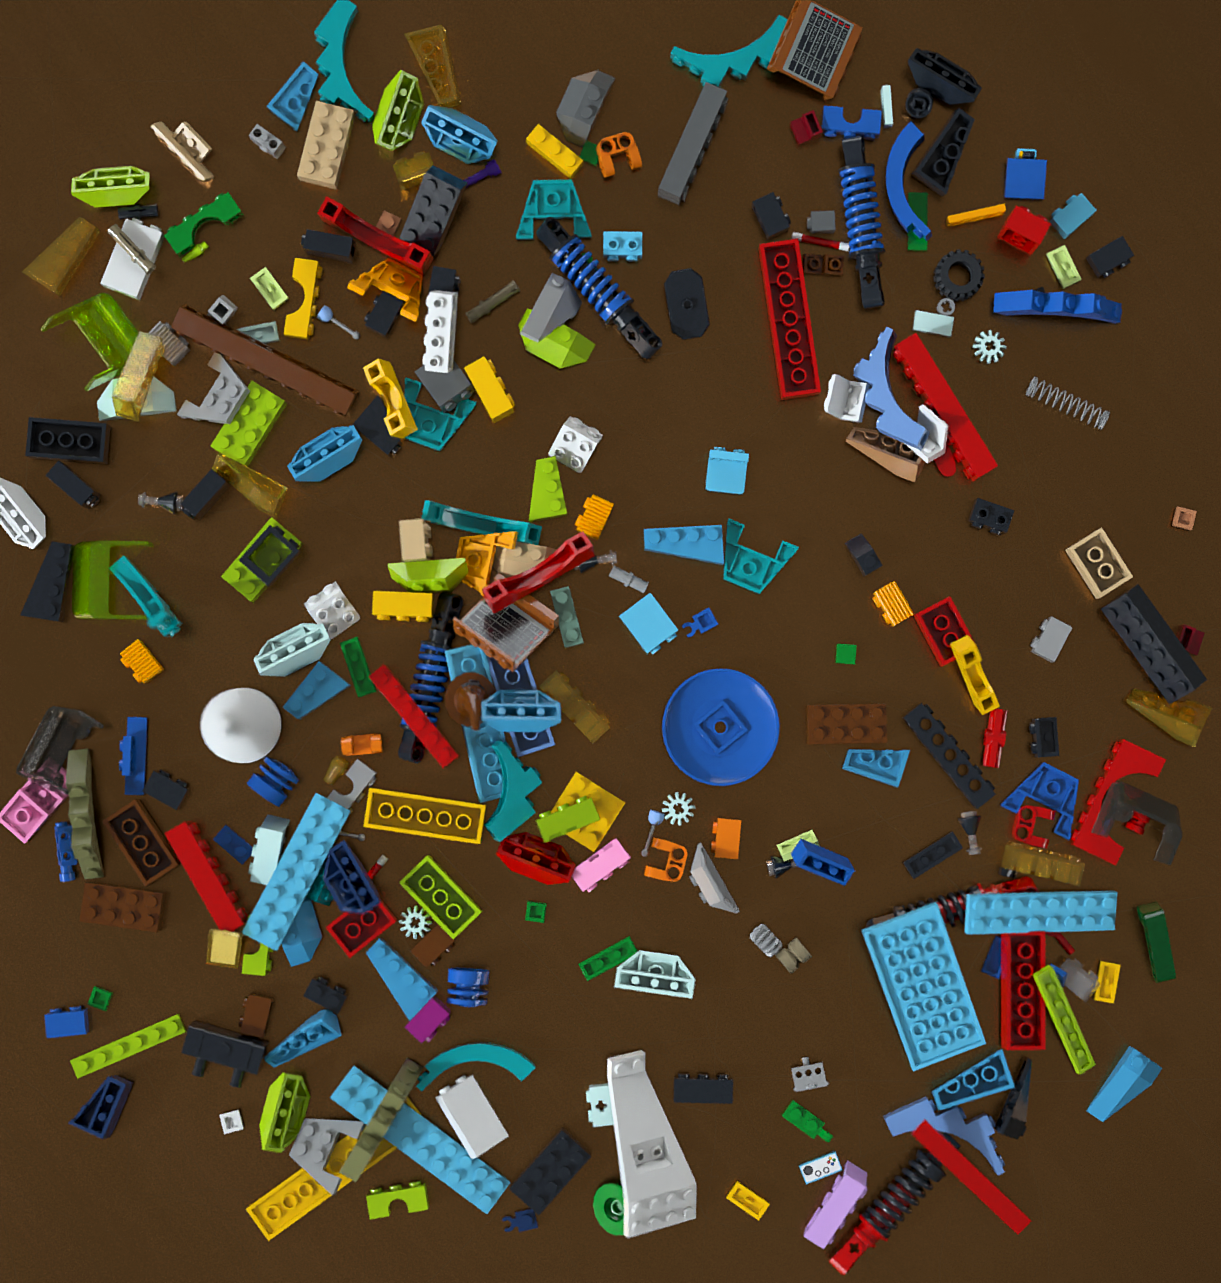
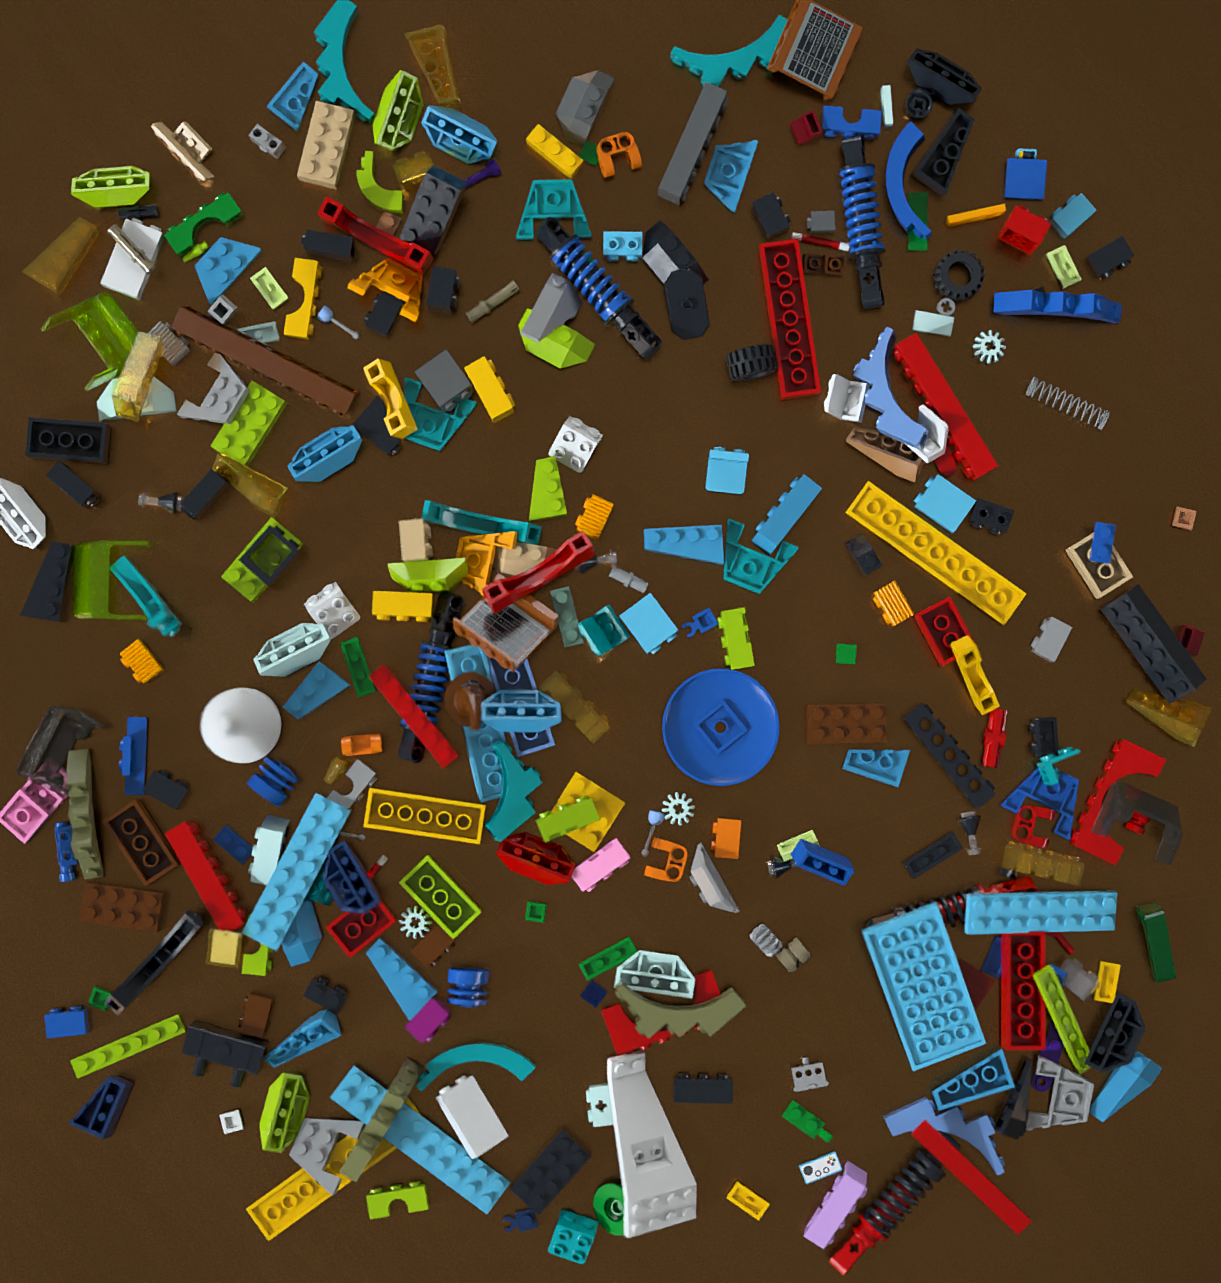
(155, 963): none -> black arch
(223, 265): none -> dark azure wing
(383, 199): none -> lime arch
(440, 331): white brick -> none
(573, 1237): none -> teal bracket
(593, 994): none -> clear blue plate
(603, 630): none -> teal bracket
(623, 1029): none -> red arch
(667, 253): none -> black wedge
(679, 1019): none -> olive arch
(729, 171): none -> dark azure wing
(736, 639): none -> lime wedge
(751, 362): none -> black tyre
(786, 514): none -> dark azure wedge
(936, 553): none -> yellow plate
(944, 503): none -> medium azure brick
(976, 982): none -> clear red wing
(1047, 771): none -> teal bracket
(1053, 1052): none -> dark purple plate
(1069, 1097): none -> light grey wing
(1102, 542): none -> blue plate
(1117, 1036): none -> black wedge

